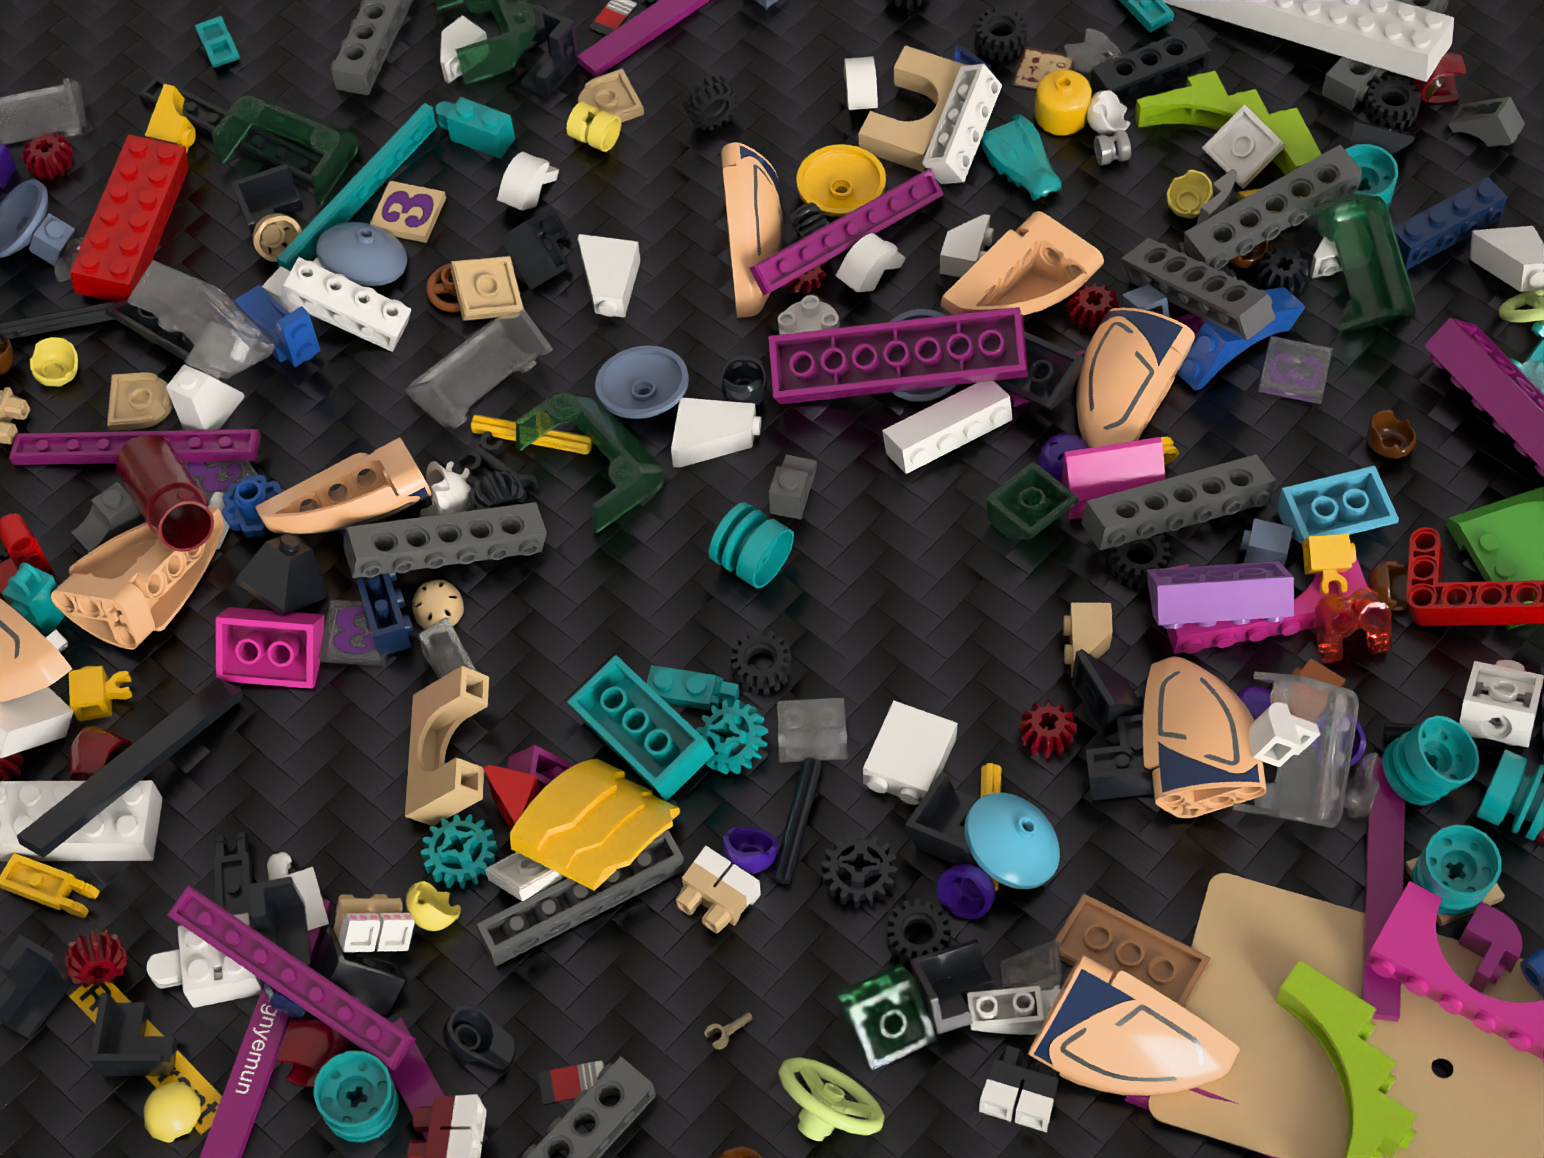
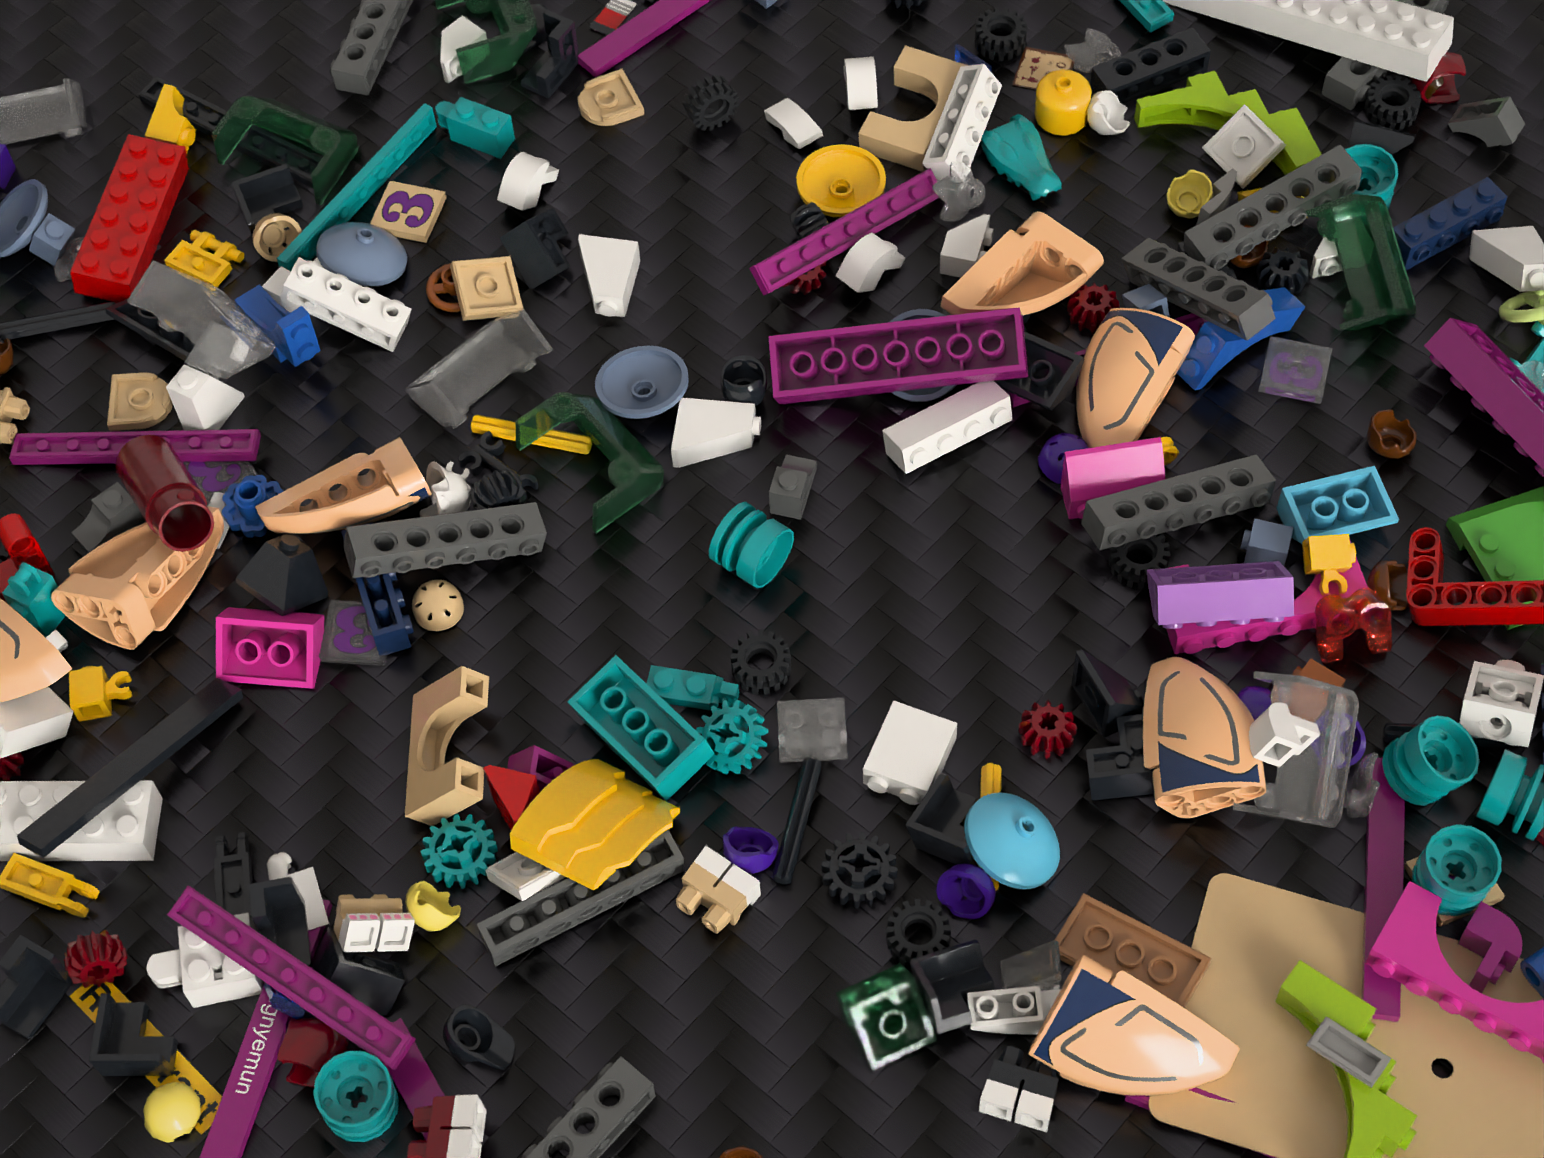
(48, 155): dark red gear -> none
(54, 361): light yellow hair -> none
(92, 751): dark red piece -> none
(199, 263): none -> yellow plate
(217, 42): teal slope -> none
(443, 648): clear slope -> none
(568, 1081): sticker -> none
(594, 126): light yellow wheel -> none
(727, 1030): dark tan hand -> none
(752, 220): light nougat panel -> none
(794, 122): none -> white slope
(808, 316): white dish -> none
(826, 1104): yellowish green piece -> none
(956, 192): none -> clear plate
(1028, 503): clear green slope -> none
(1089, 629): tan slope -> none
(1112, 147): light grey wheel -> none
(1348, 1052): none -> light grey tile

